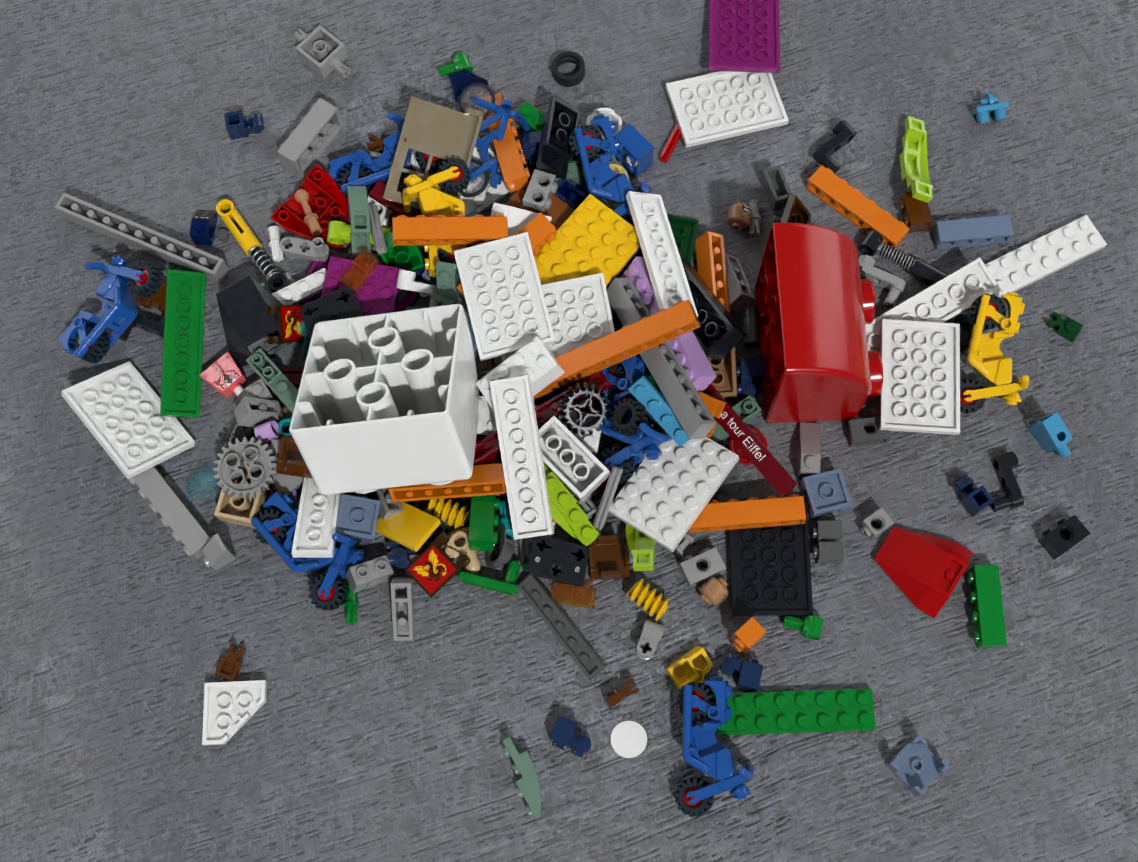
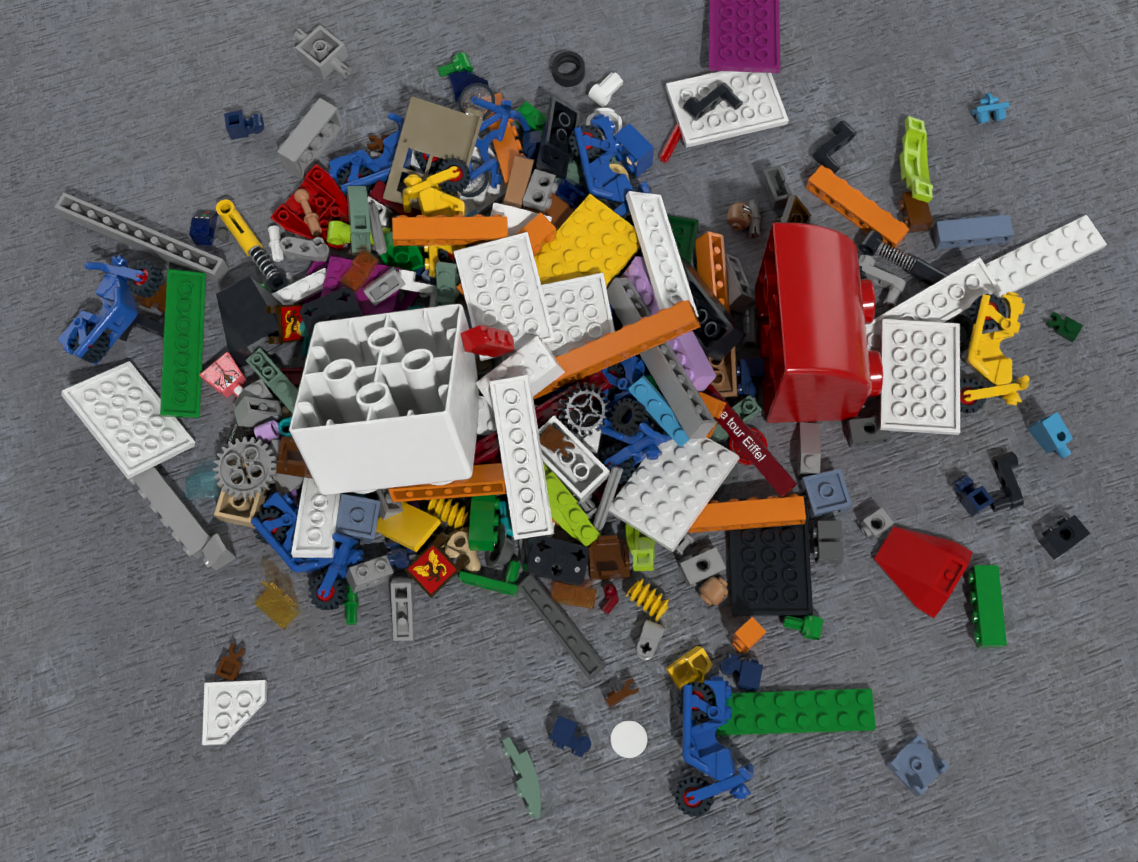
(277, 607): none -> clear yellow bracket
(384, 286): none -> light grey slope
(487, 341): none -> red brick
(518, 181): none -> medium nougat tile
(553, 440): none -> reddish brown plate
(602, 92): none -> white piece
(611, 598): none -> dark red arm
(698, 109): none -> black beam

